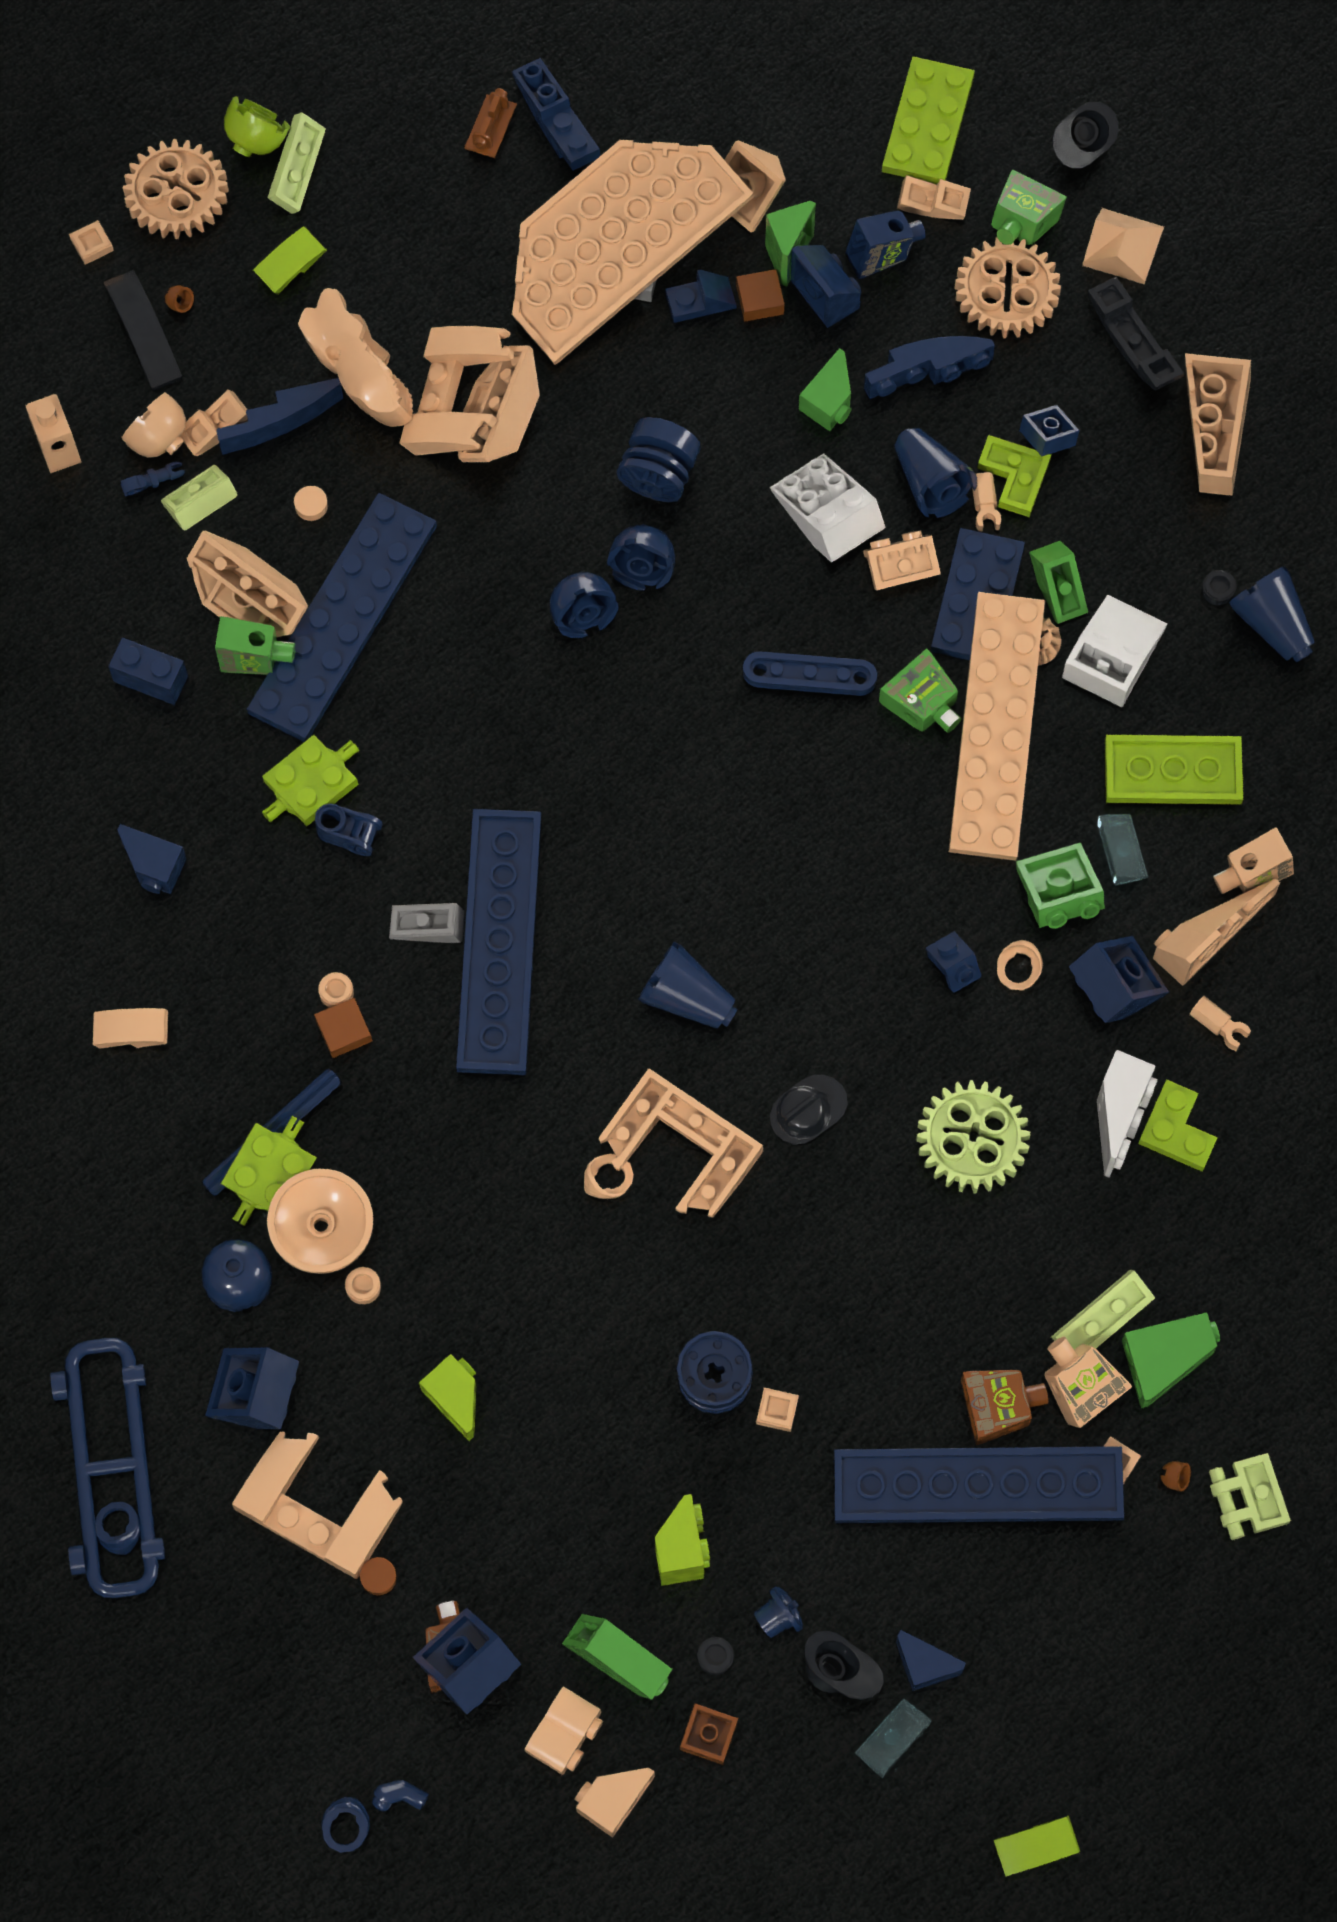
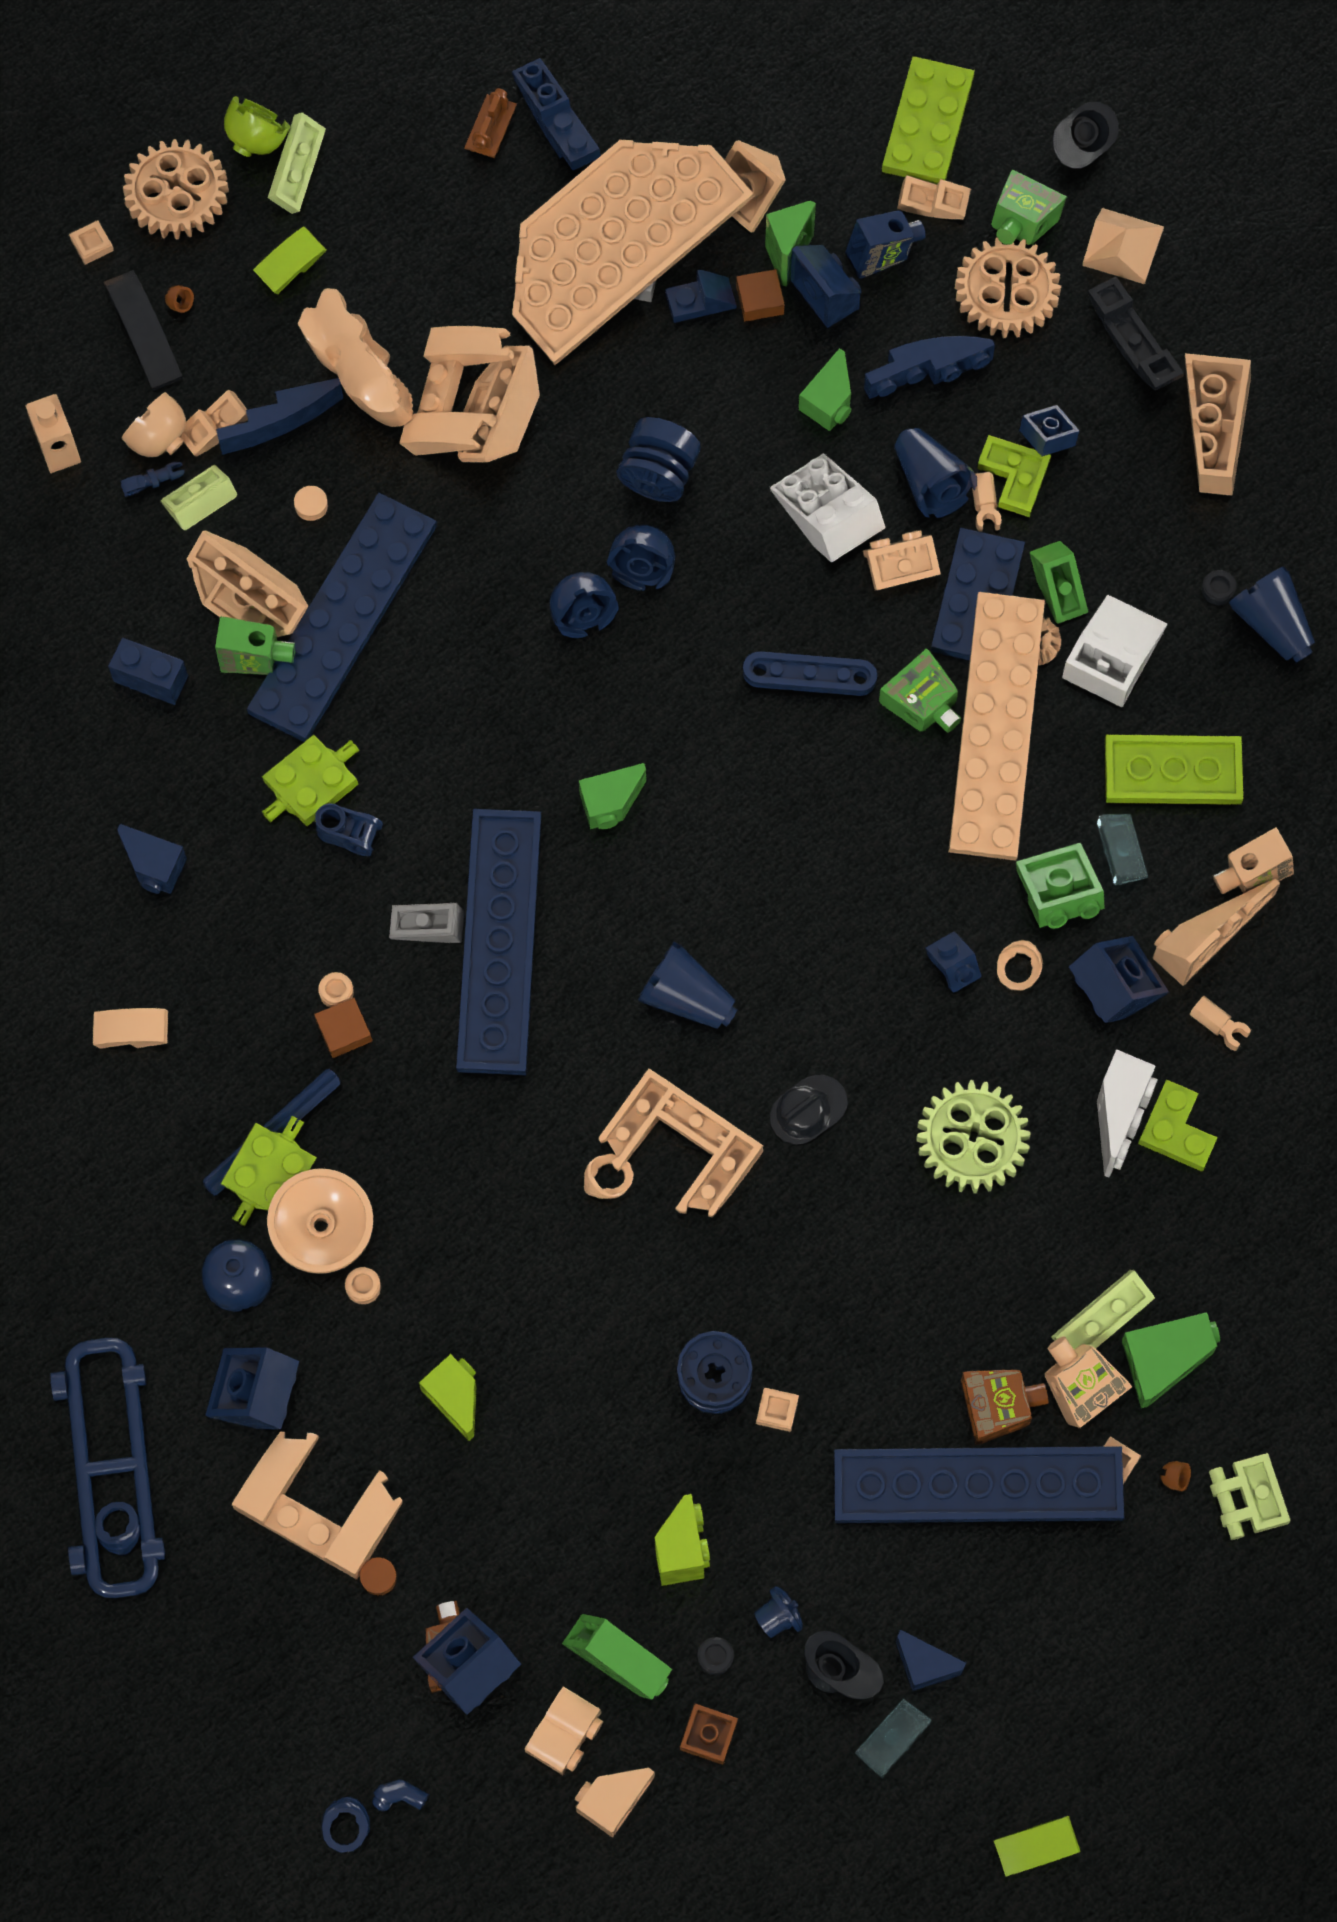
(611, 795): none -> bright green slope

